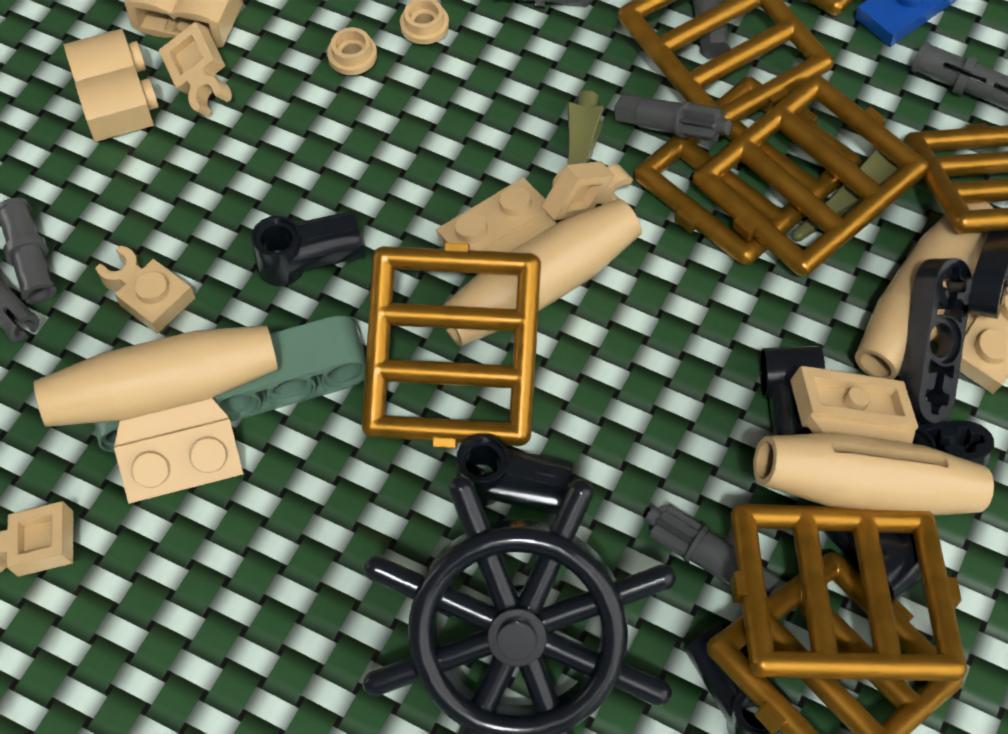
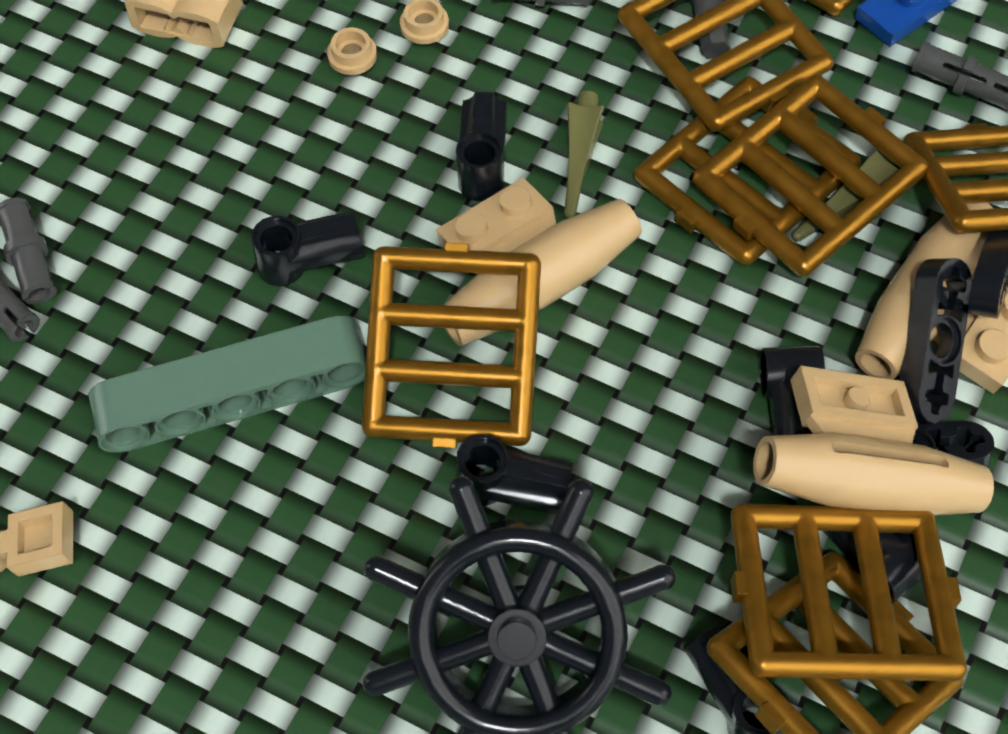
(109, 84): tan brick -> none
(149, 292): tan plate -> none
(164, 403): tan plate -> none
(192, 64): tan plate -> none
(481, 146): none -> black piece
(582, 187): tan plate -> none
(673, 117): dark grey piece -> none
(698, 544): dark grey piece -> none

